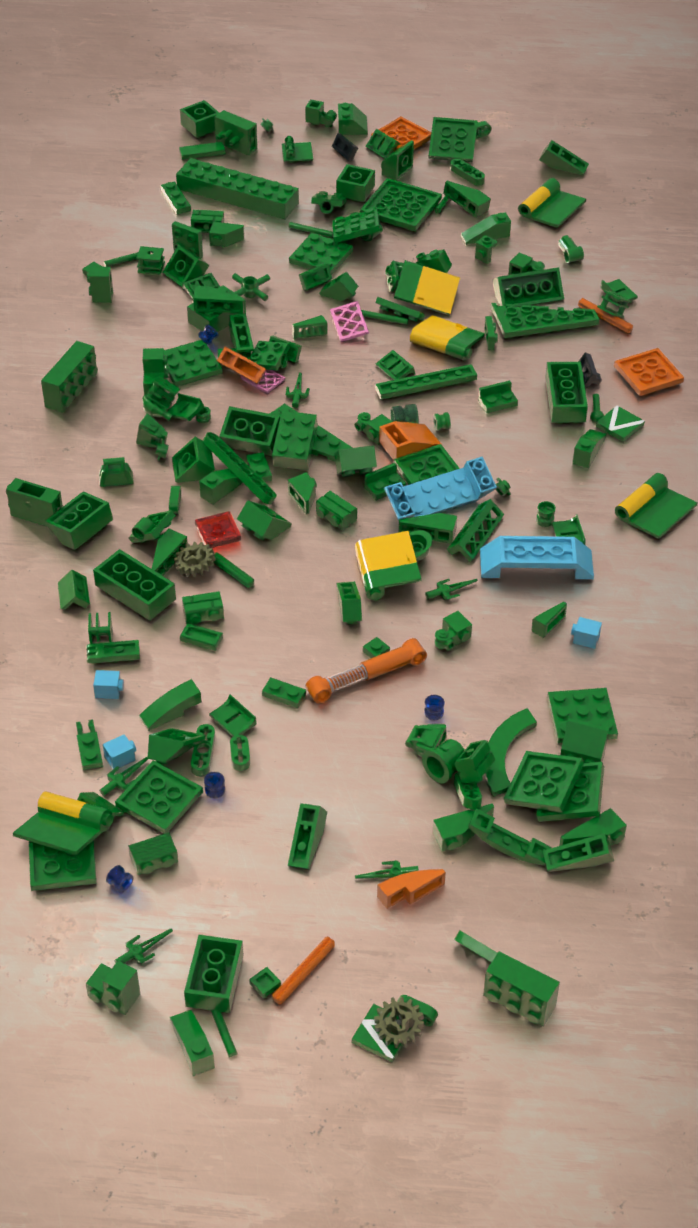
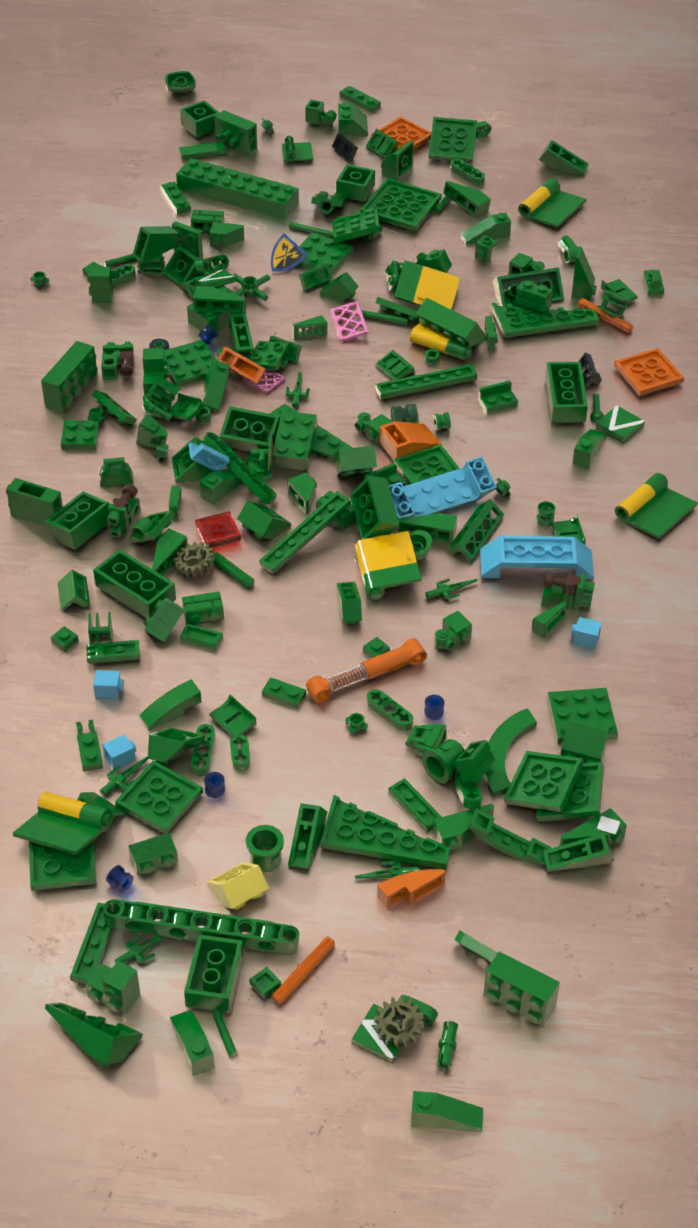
(39, 278): none -> green plate
(64, 638): none -> green plate
(80, 434): none -> green plate
(92, 947): none -> green plate
(96, 414): none -> green plate
(98, 1039): none -> green wedge
(114, 408): none -> green plate
(117, 355): none -> green hips
(123, 273): none -> green beam
(123, 511): none -> green hips
(153, 242): none -> green slope
(159, 343): none -> black wheel
(164, 619): none -> green bracket
(180, 82): none -> green piece
(184, 924): none -> green beam
(208, 264): none -> green beam
(208, 456): none -> medium azure panel
(215, 279): none -> green tile
(215, 384): none -> green slope
(239, 885): none -> light yellow slope
(262, 453): none -> green shield
(265, 847): none -> green piece
(286, 254): none -> shield
(304, 532): none -> green plate
(356, 722): none -> green plate
(360, 99): none -> green plate
(374, 508): none -> green brick
(375, 836): none -> green wing
(393, 717): none -> green beam
(414, 804): none -> green tile
(432, 356): none -> green bush
(445, 1112): none -> green slope
(447, 1045): none -> green pin
(450, 323): none -> green slope
(534, 296): none -> green brick
(567, 590): none -> green hips
(583, 278): none -> green slope
(608, 825): none -> white sticker
(653, 282): none -> green hinge

